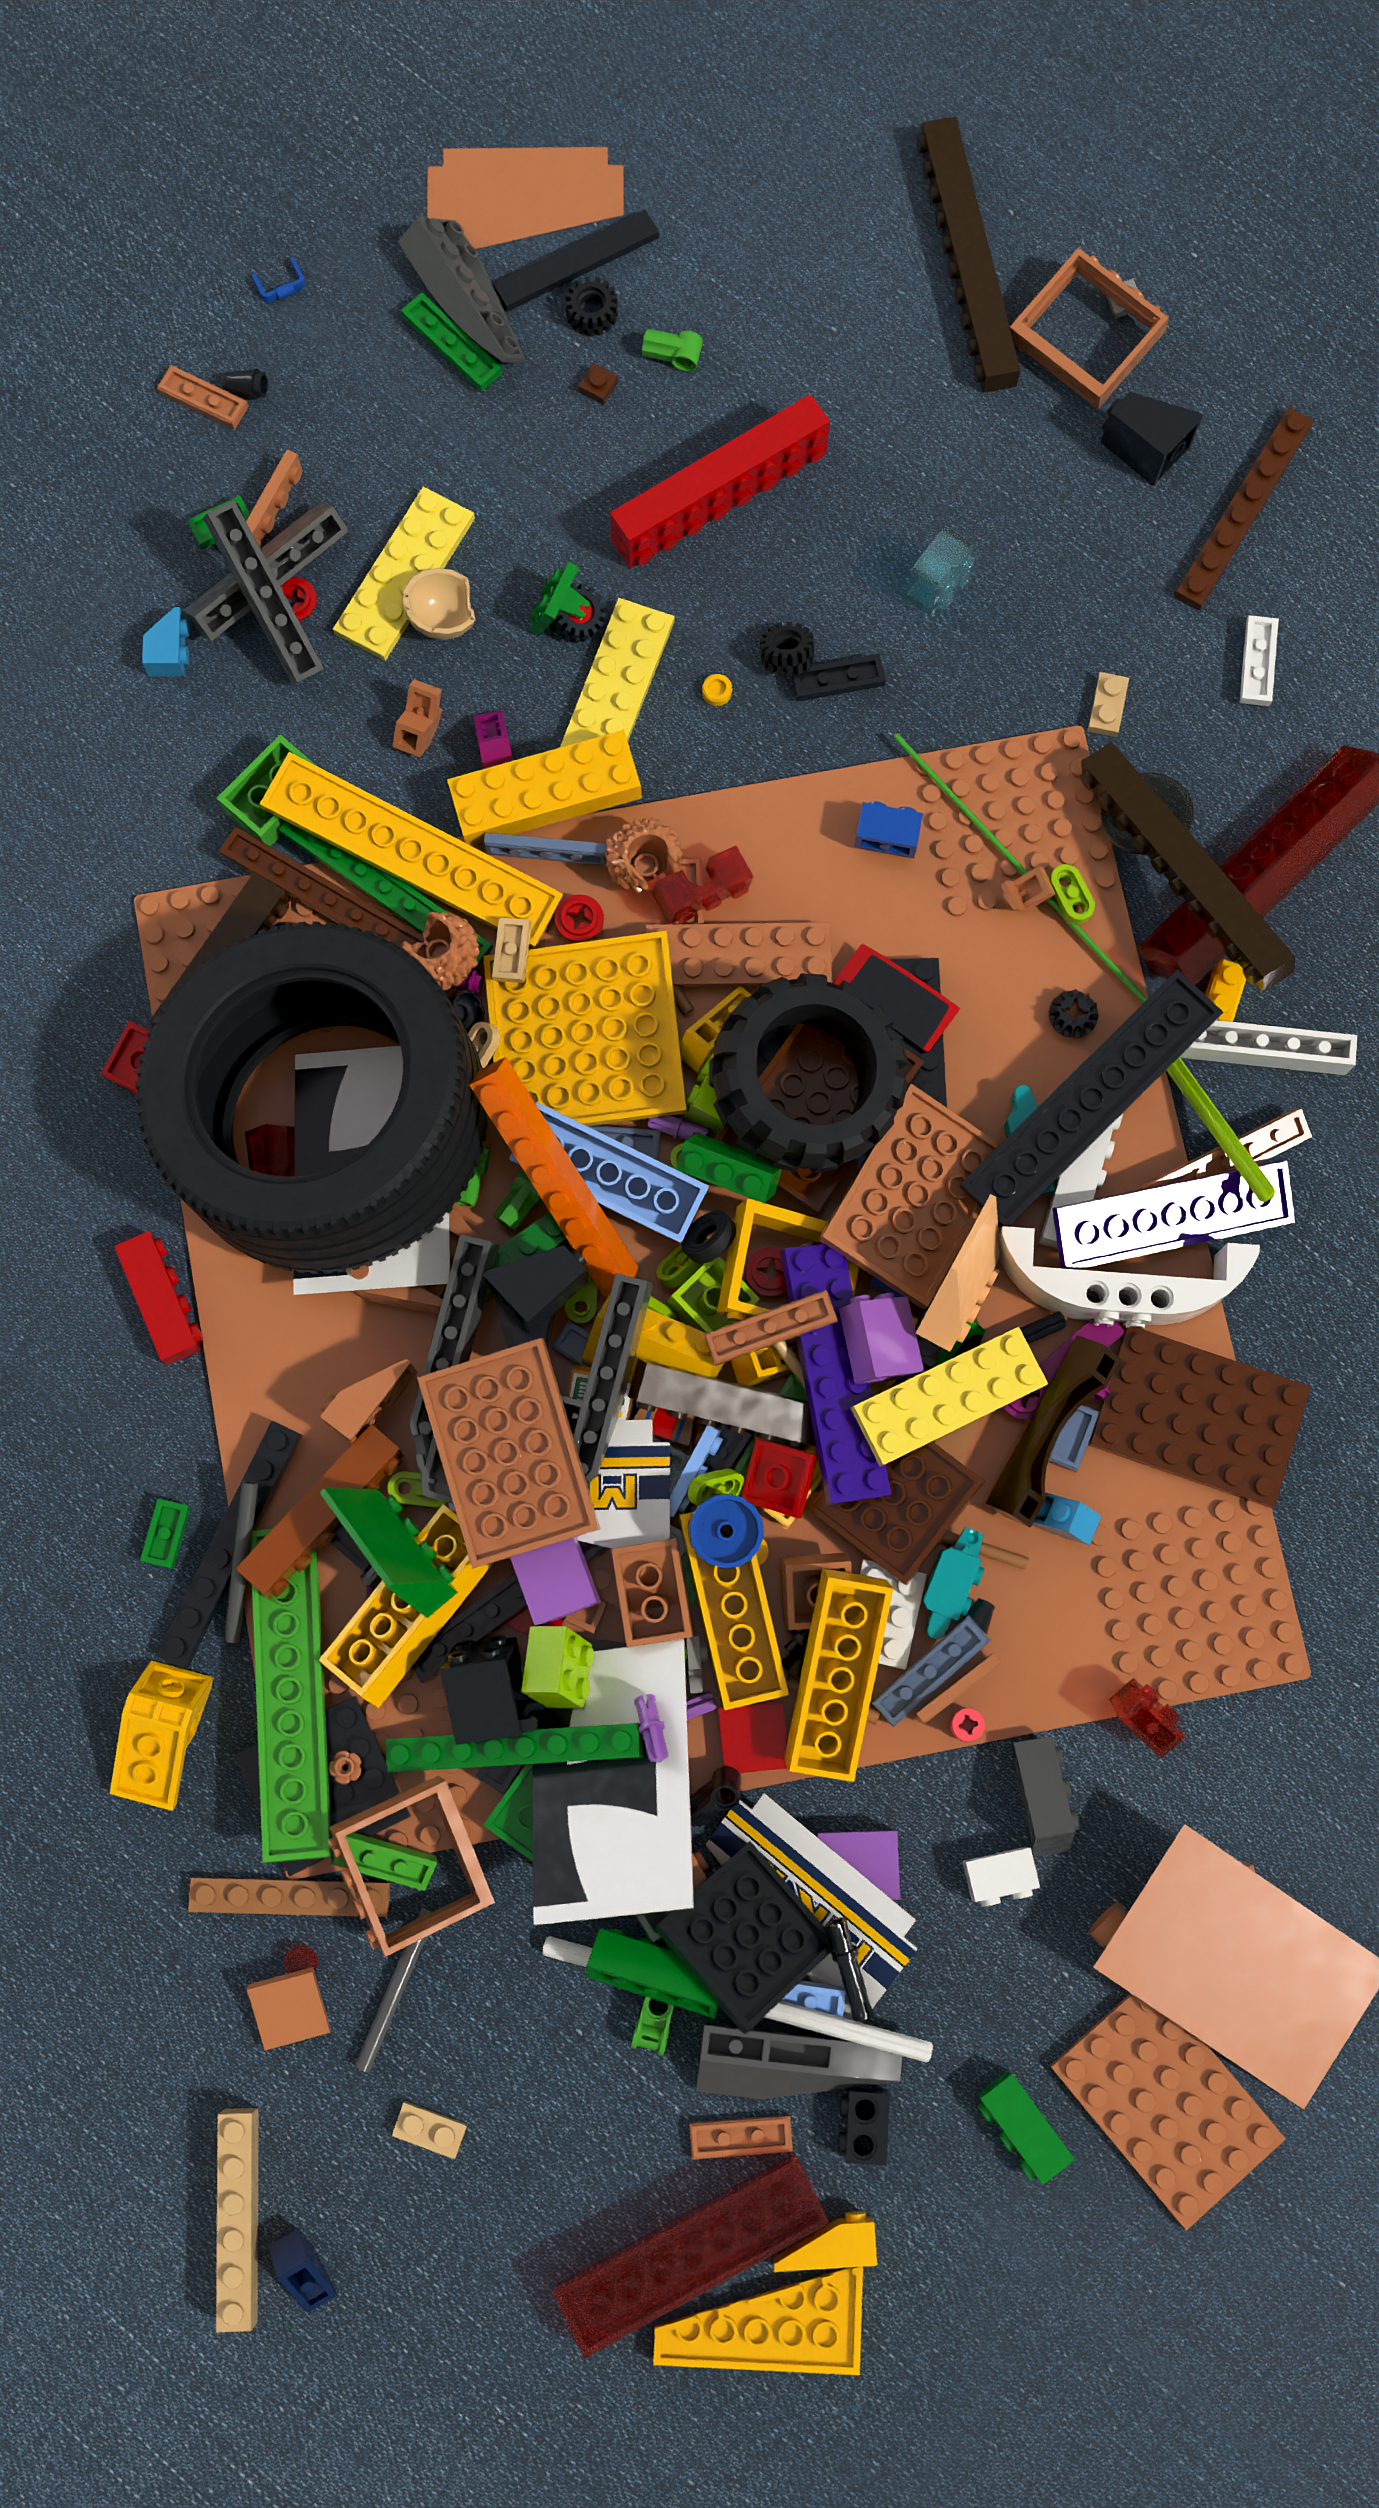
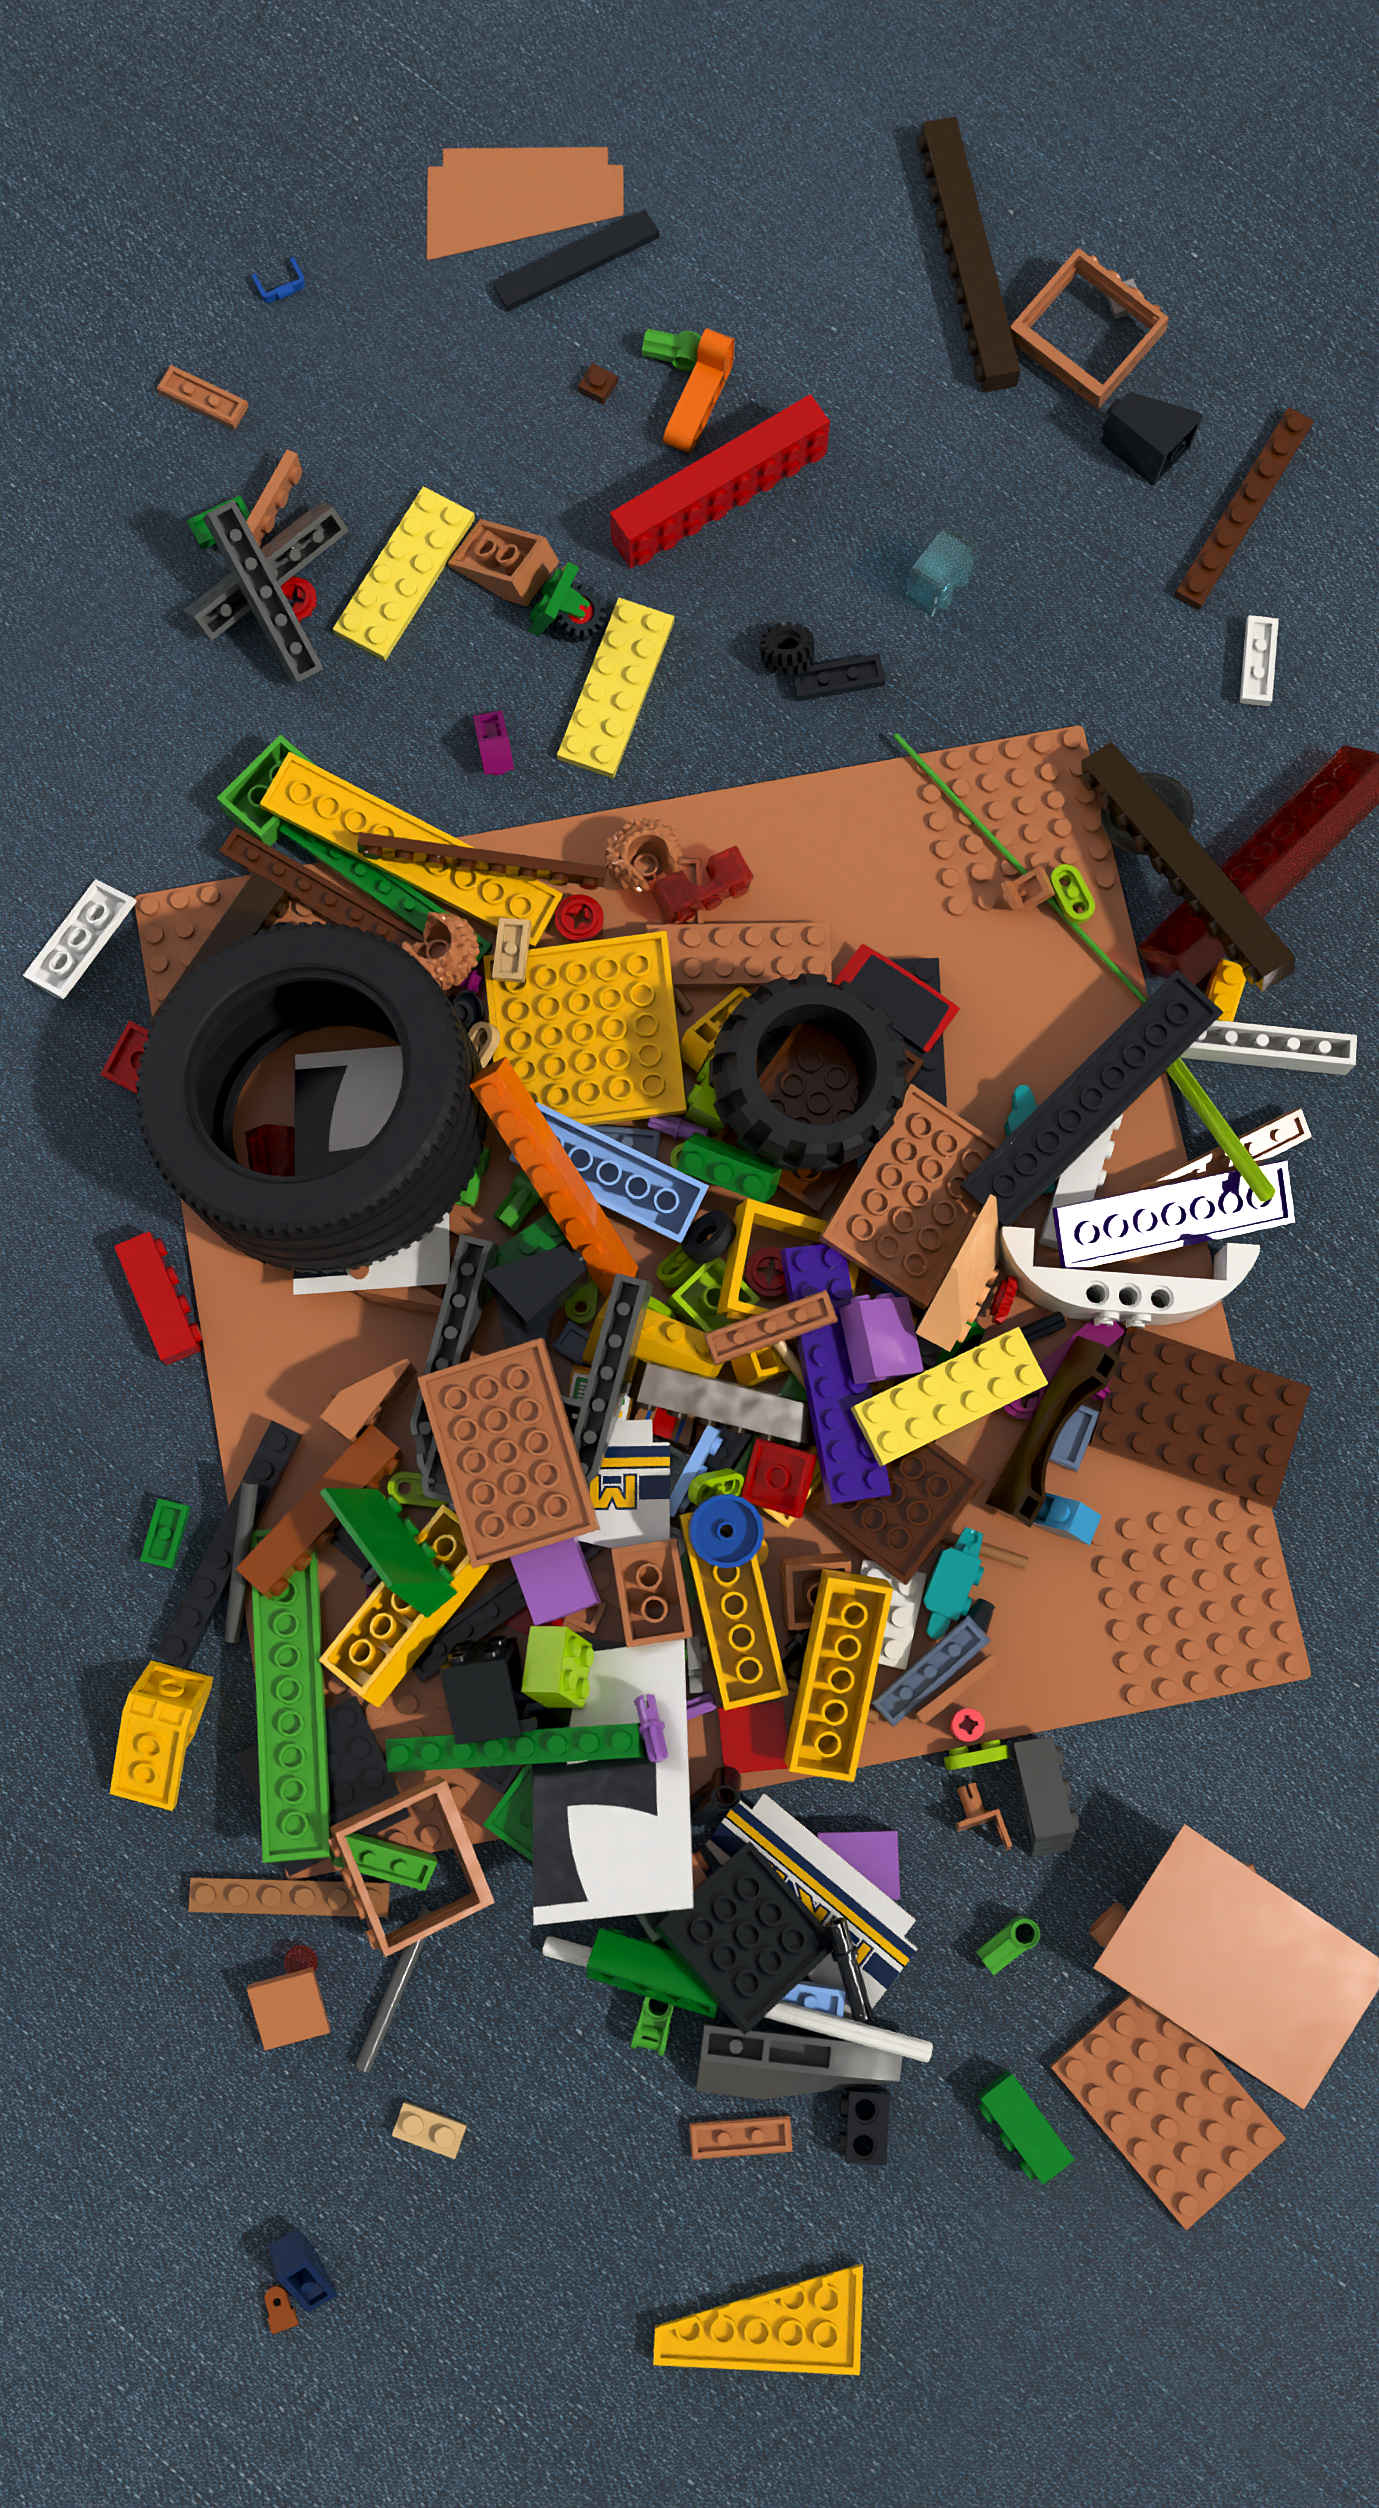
(79, 939): none -> white slope
(165, 645): dark azure slope -> none
(237, 2220): tan brick -> none
(246, 383): black cone -> none
(282, 2315): none -> dark orange piece
(353, 1772): nougat plate -> none
(420, 719): nougat brick -> none
(439, 603): tan cylinder -> none
(451, 342): green plate -> none
(460, 284): dark grey wedge -> none
(471, 859): none -> reddish brown plate
(505, 561): none -> nougat slope
(545, 848): sand blue tile -> none
(546, 788): yellow brick -> none
(591, 321): black tyre -> none
(690, 2255): clear red brick -> none
(701, 392): none -> orange beam
(717, 689): yellow tile -> none
(837, 2245): yellow slope -> none
(888, 829): blue brick -> none
(962, 1758): none -> lime plate
(977, 1815): none -> nougat bracket
(1001, 1875): white brick -> none
(1003, 1299): none -> red gear
(1005, 1947): none -> bright green piece
(1062, 1021): black gear -> none
(1108, 704): tan plate -> none
(1148, 1718): clear red brick -> none

